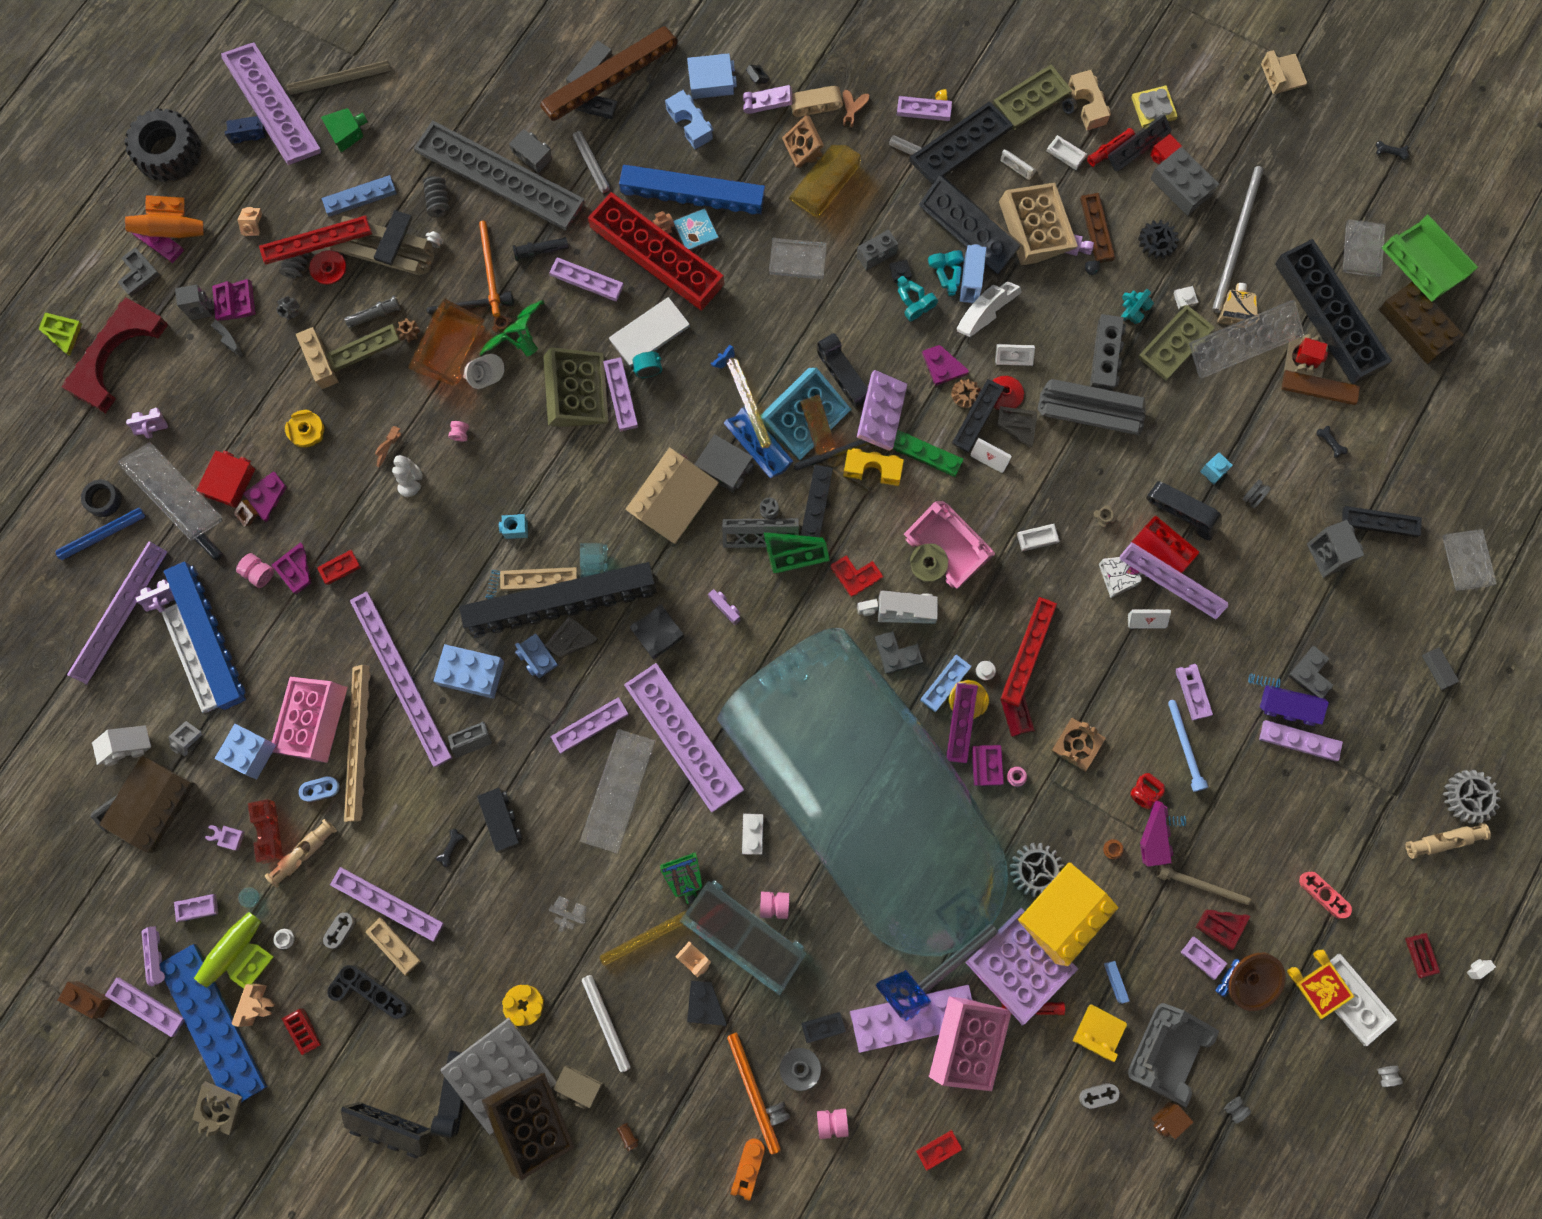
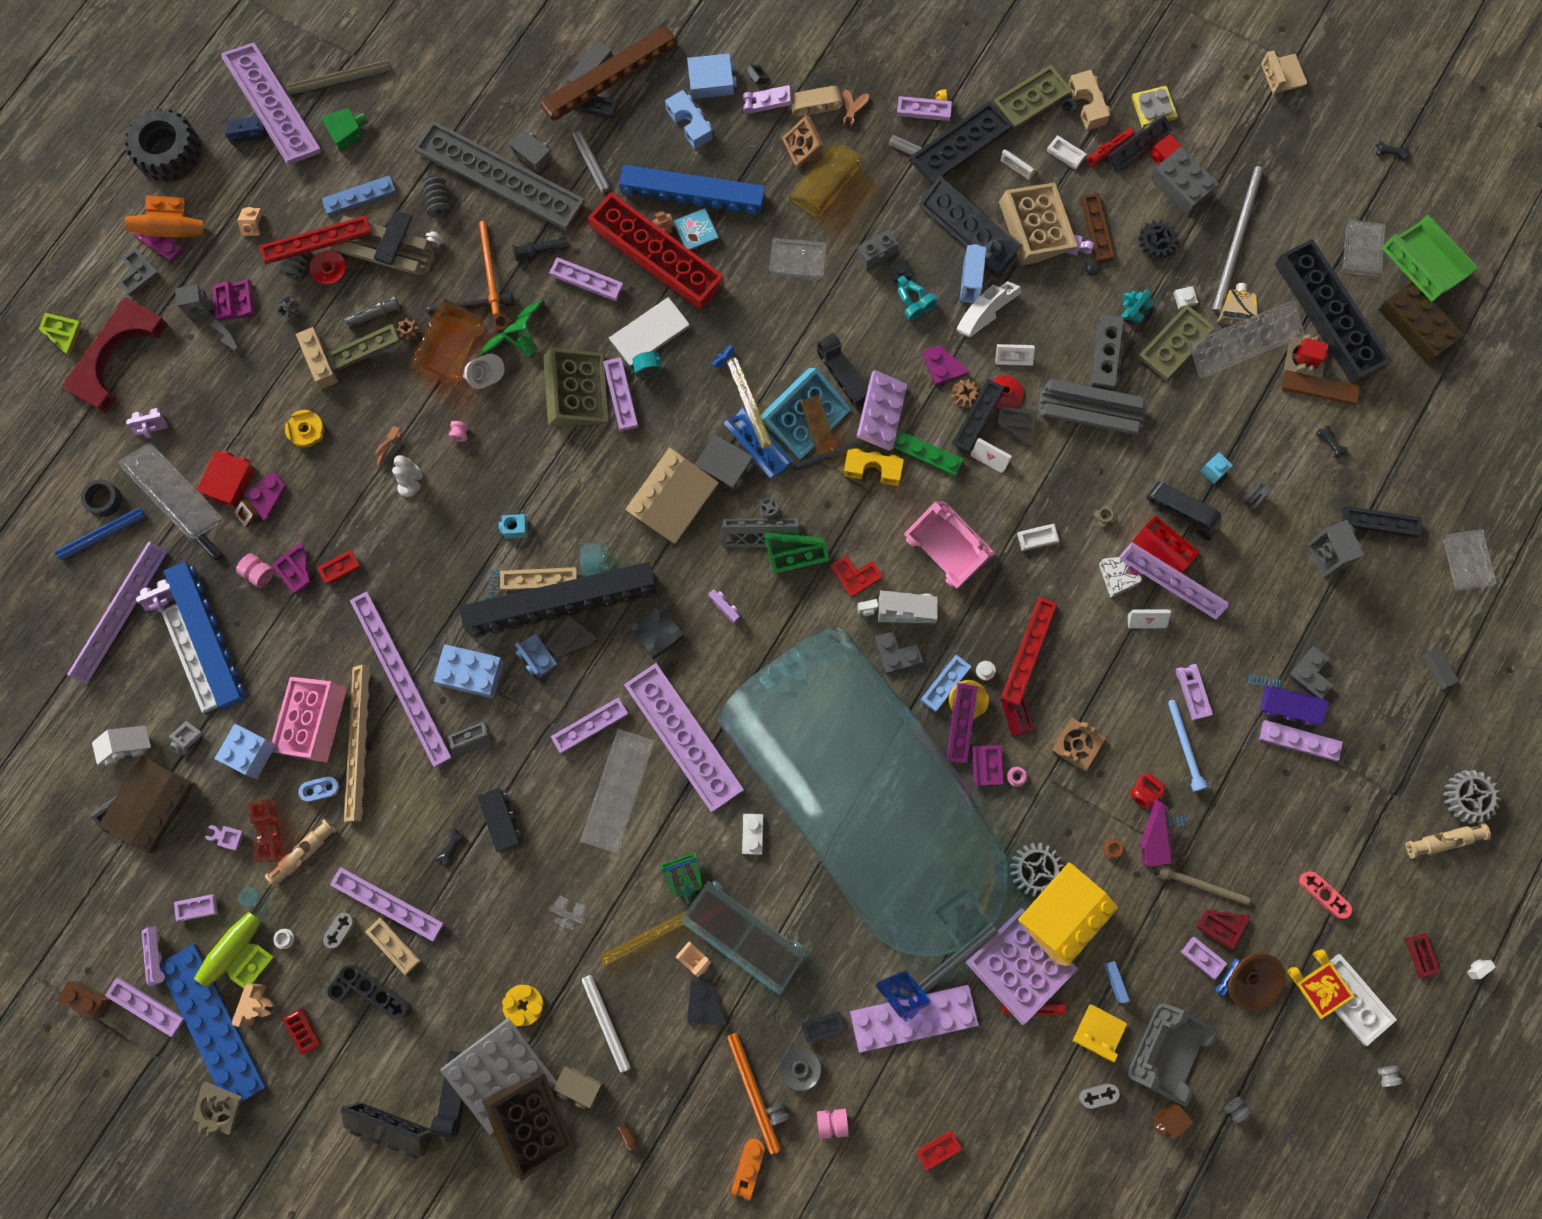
(774, 905): bright pink wheel -> none
(816, 501): black plate -> none
(919, 566): olive plate -> none
(951, 259): teal piece -> none
(970, 1044): bright pink slope -> none

